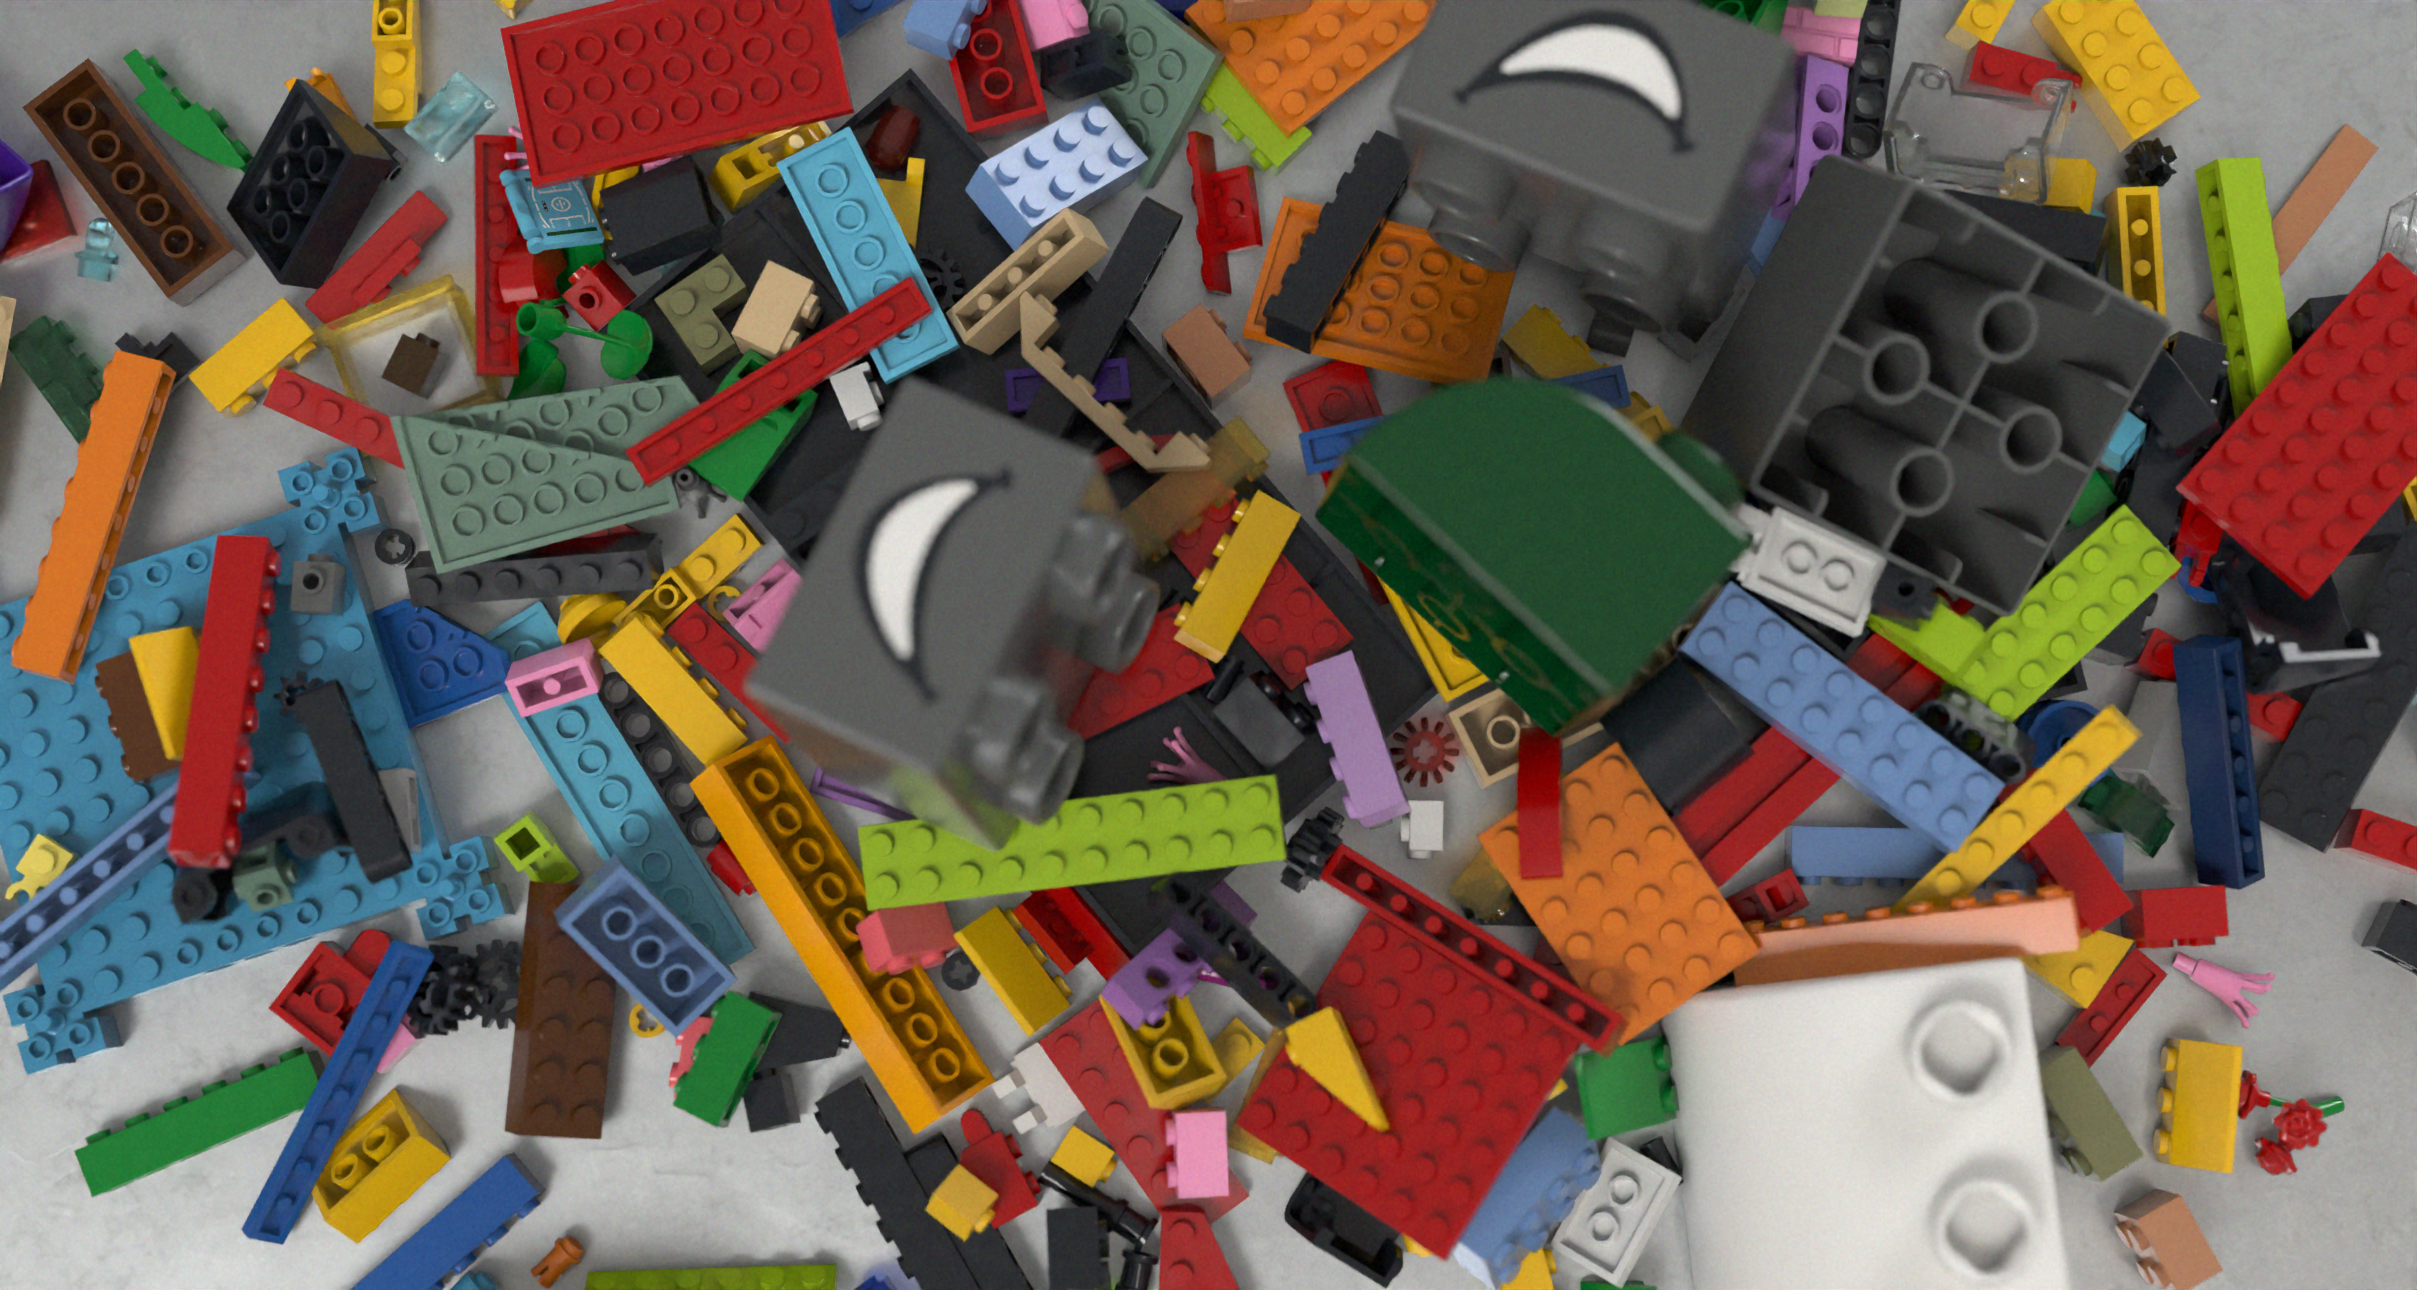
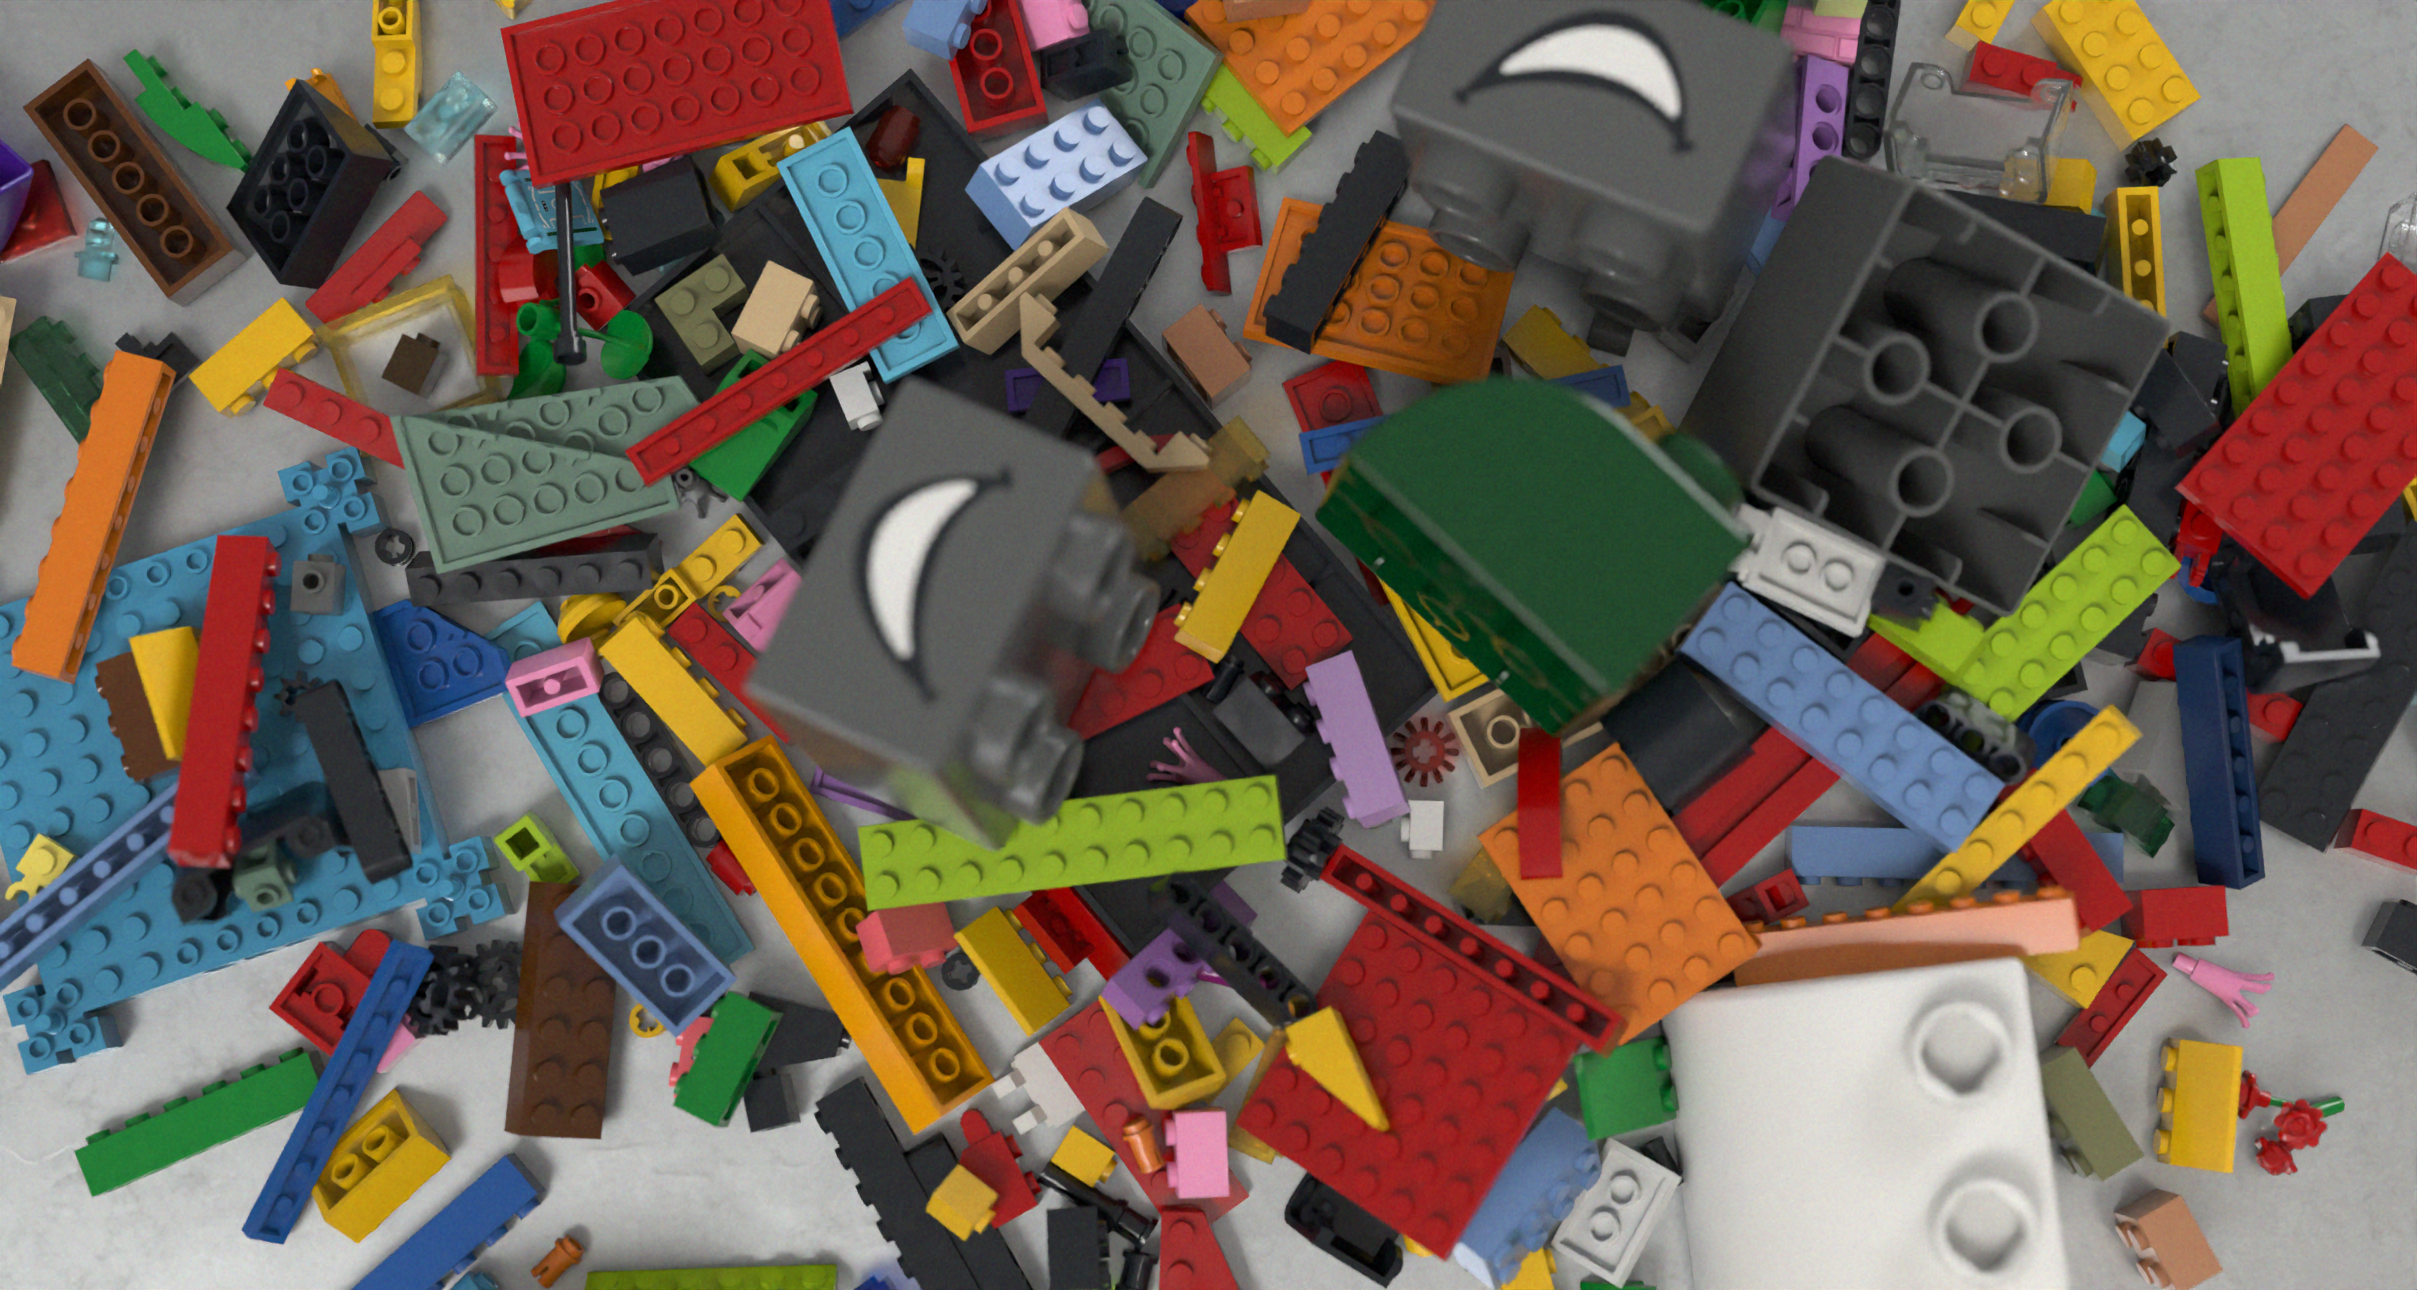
(569, 347): none -> black piece
(1143, 1144): none -> orange pin

